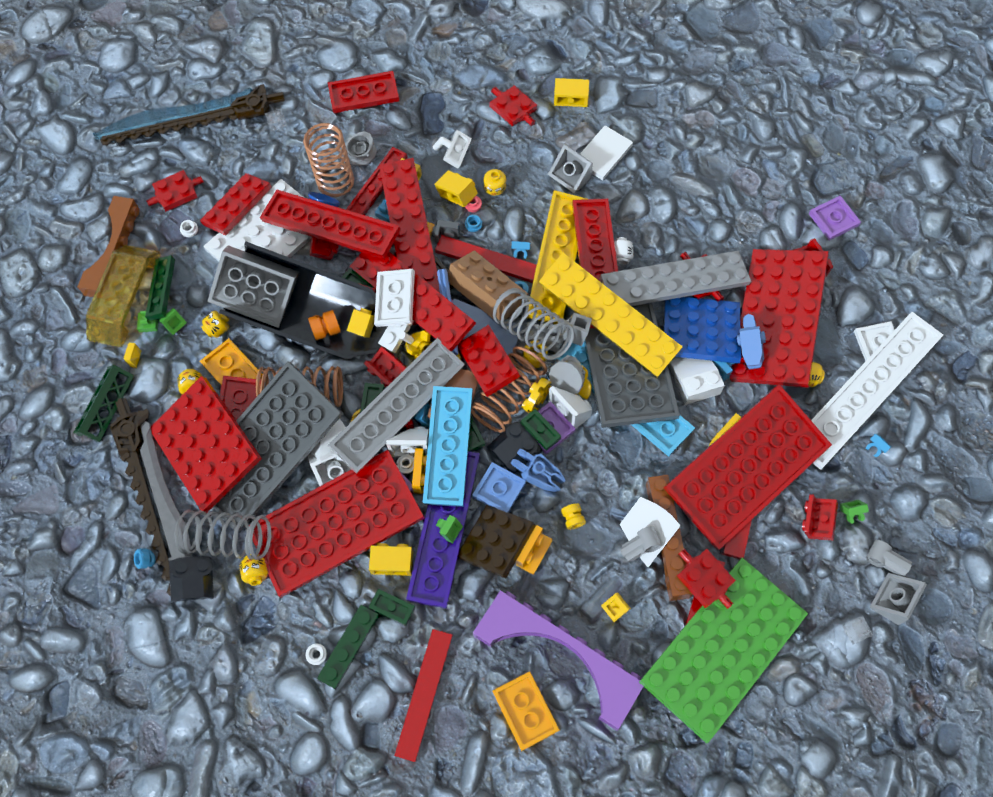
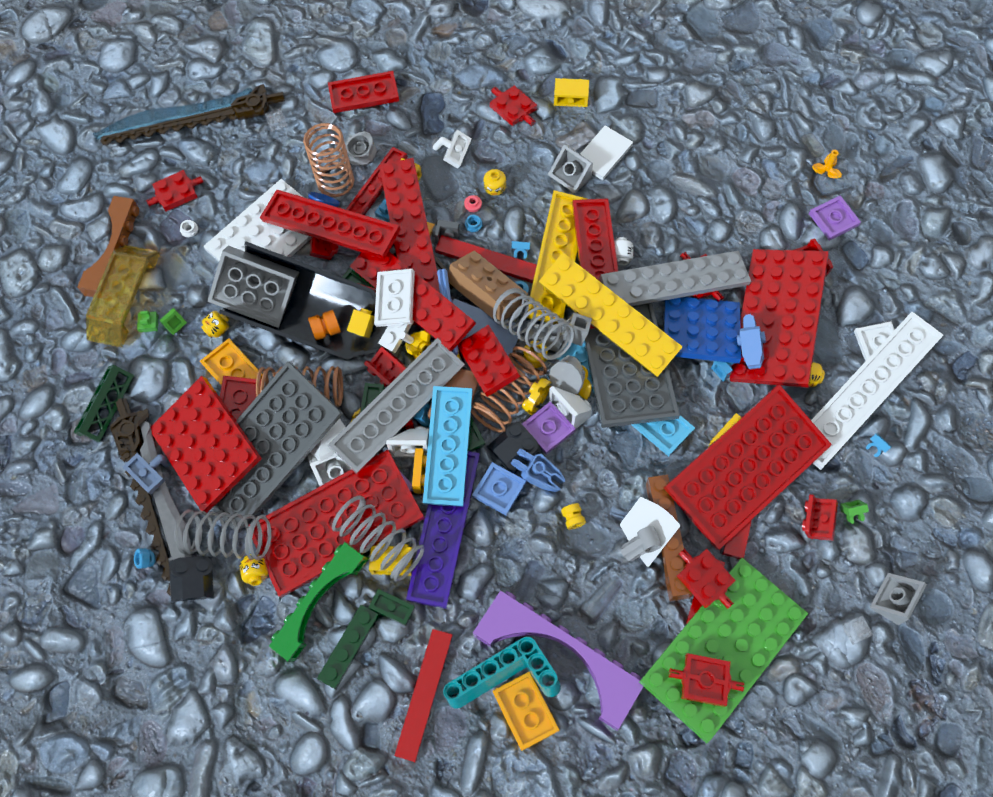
(132, 355): yellow tile -> none
(145, 473): none -> sand blue plate
(160, 288): dark green plate -> none
(187, 379): yellow head -> none
(235, 204): red plate -> none
(290, 639): none -> green arch
(310, 651): white plate -> none
(360, 510): none -> light grey piece
(405, 469): white plate -> none
(450, 528): bright green tile -> none
(456, 188): yellow brick -> none
(496, 541): dark brown plate -> none
(503, 672): none -> teal beam
(534, 551): light orange bracket -> none
(540, 429): dark green plate -> none
(615, 607): yellow tile -> none
(696, 379): white slope -> none
(706, 680): none -> red plate
(830, 161): none -> light orange plant
(883, 556): light grey piece -> none

